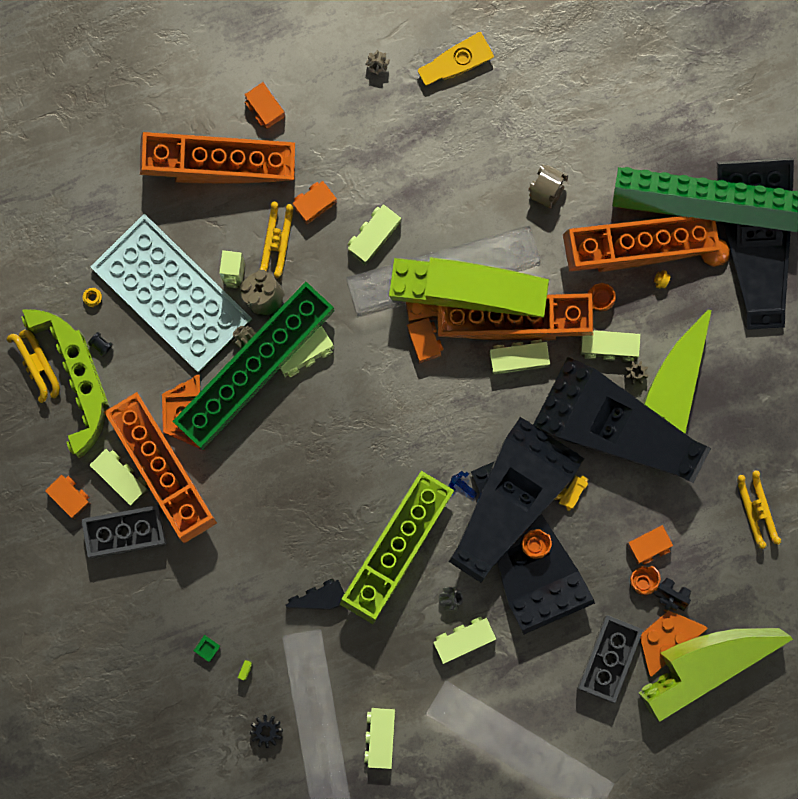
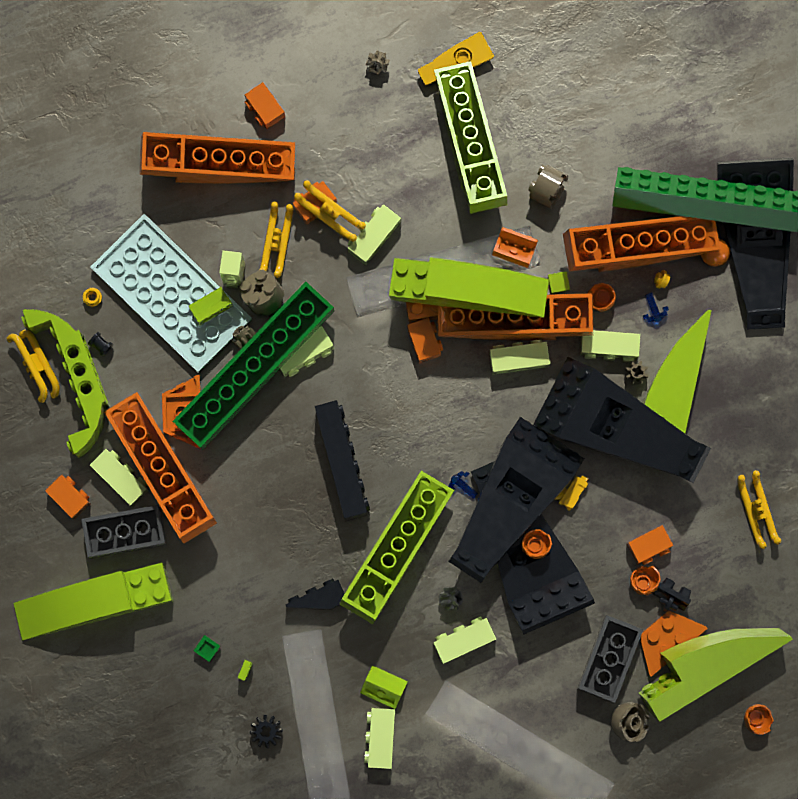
(93, 601): none -> lime slope
(210, 306): none -> lime panel
(329, 211): none -> yellow piece
(341, 461): none -> black brick
(383, 687): none -> lime panel
(470, 138): none -> lime slope
(515, 247): none -> orange bracket
(558, 282): none -> lime tile
(630, 721): none -> dark tan cylinder
(657, 316): none -> clear blue piece
(758, 719): none -> orange hair

